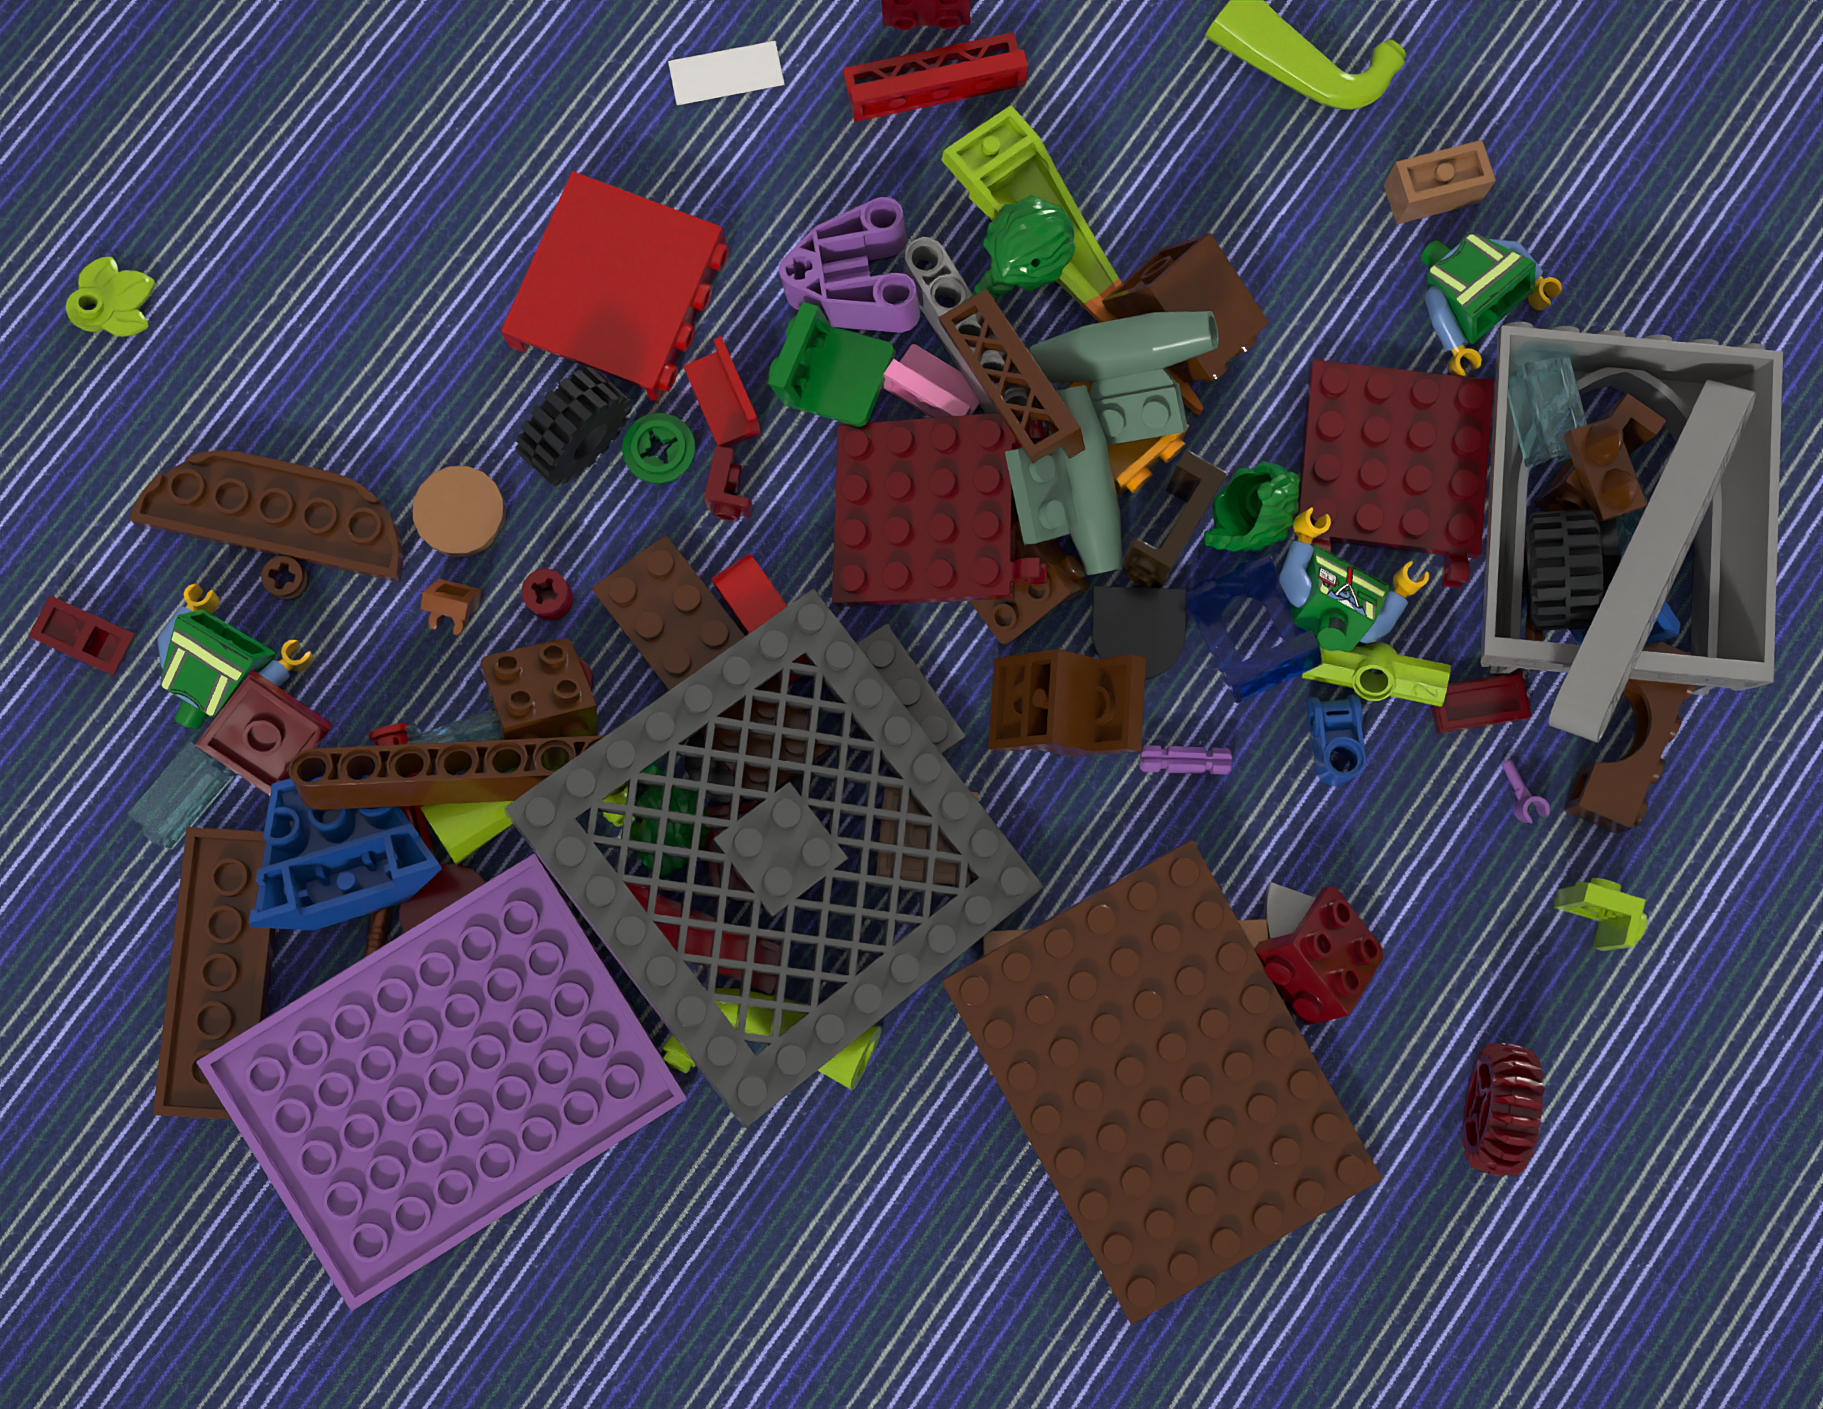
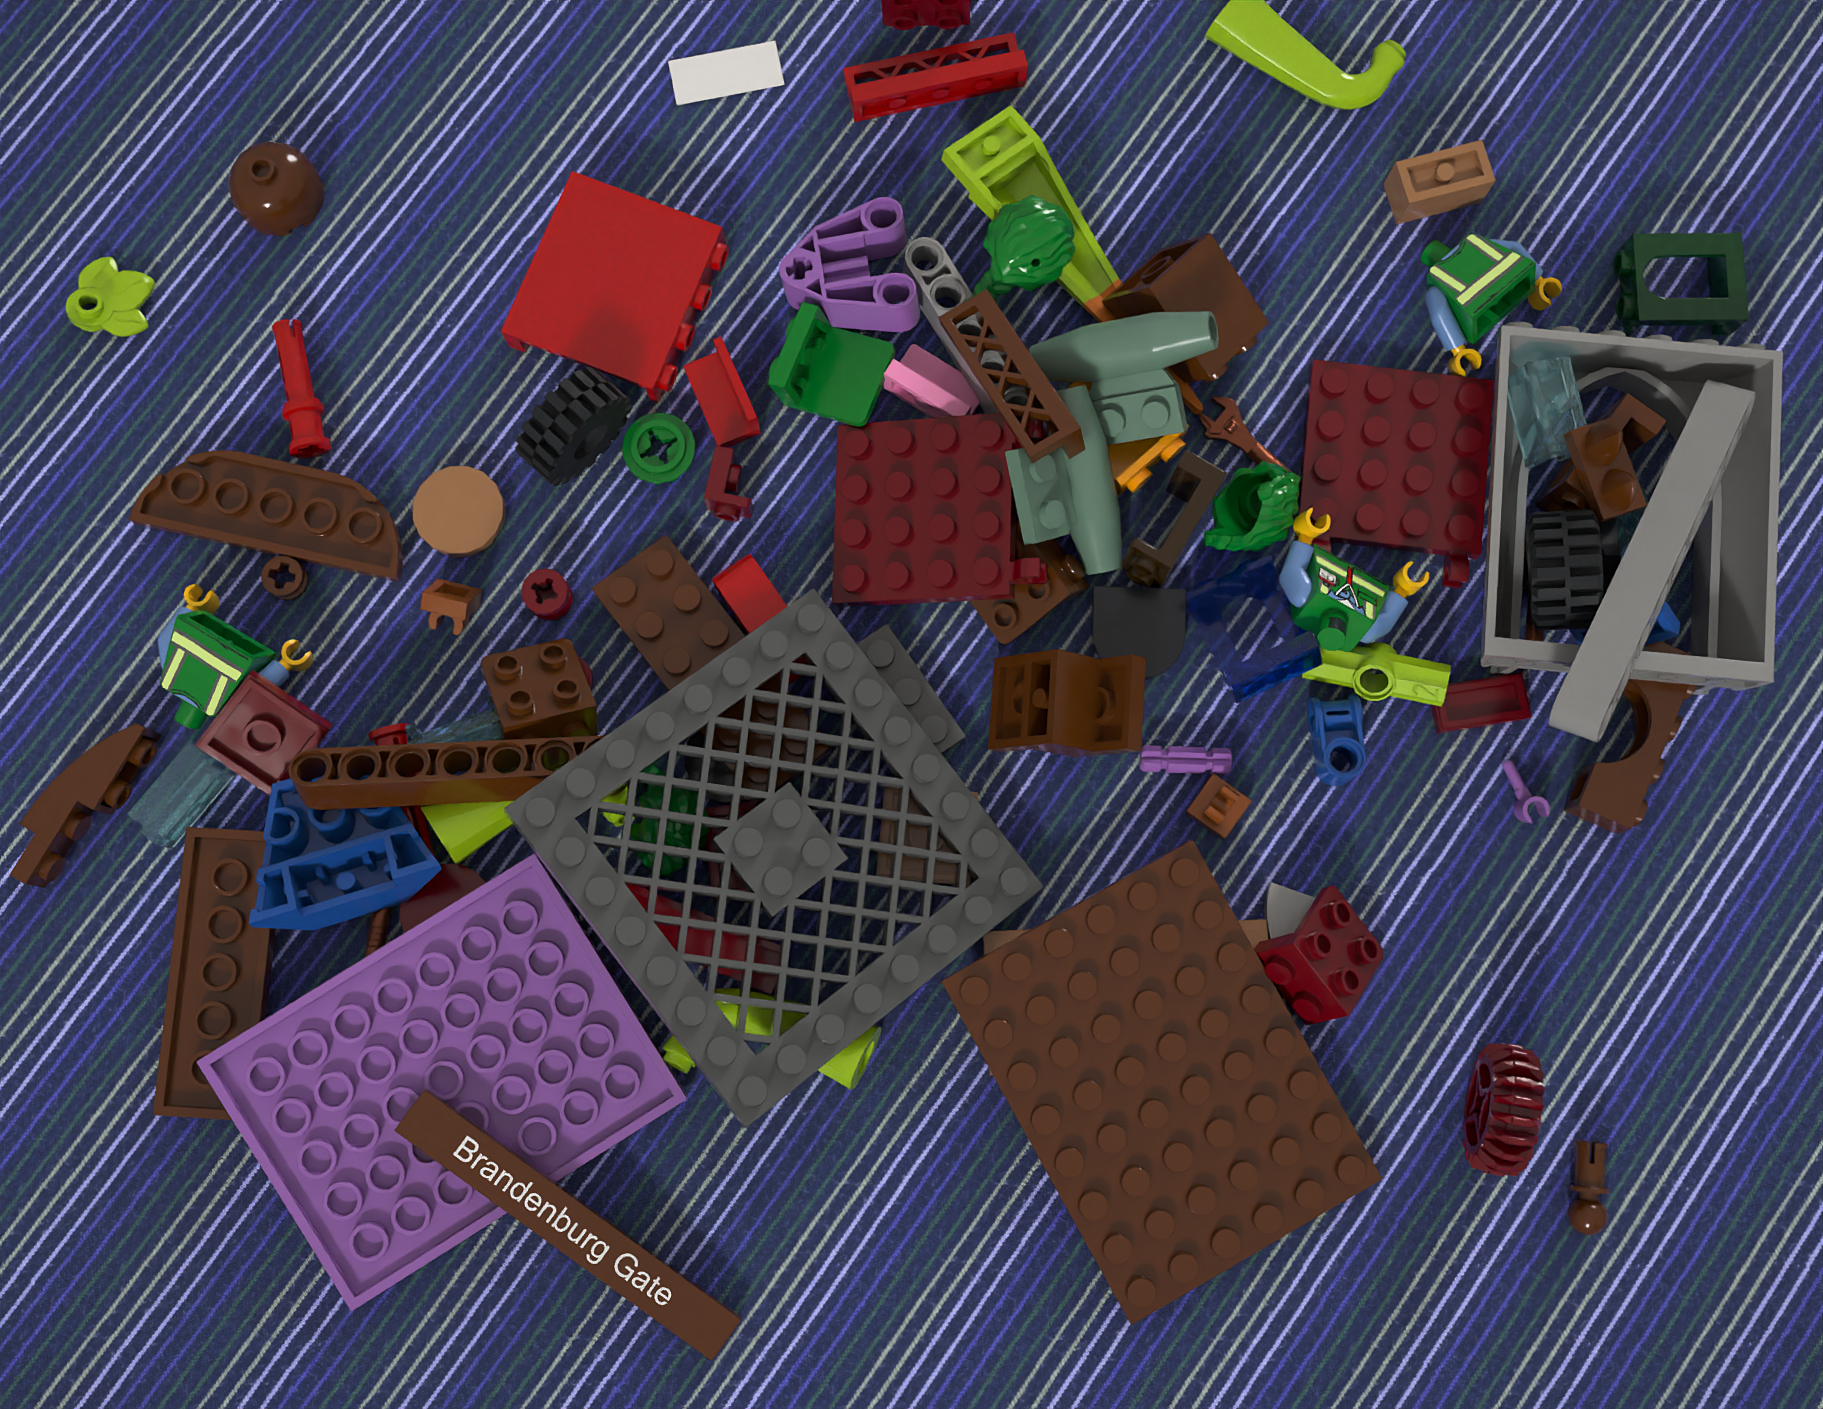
(82, 635): dark red slope -> none
(92, 782): none -> reddish brown slope
(275, 188): none -> reddish brown cylinder
(302, 408): none -> red pin
(568, 1224): none -> reddish brown tile
(1218, 806): none -> dark orange tile
(1231, 429): none -> copper piece
(1586, 1212): none -> reddish brown pin
(1618, 913): lime bracket -> none
(1726, 276): none -> dark green panel

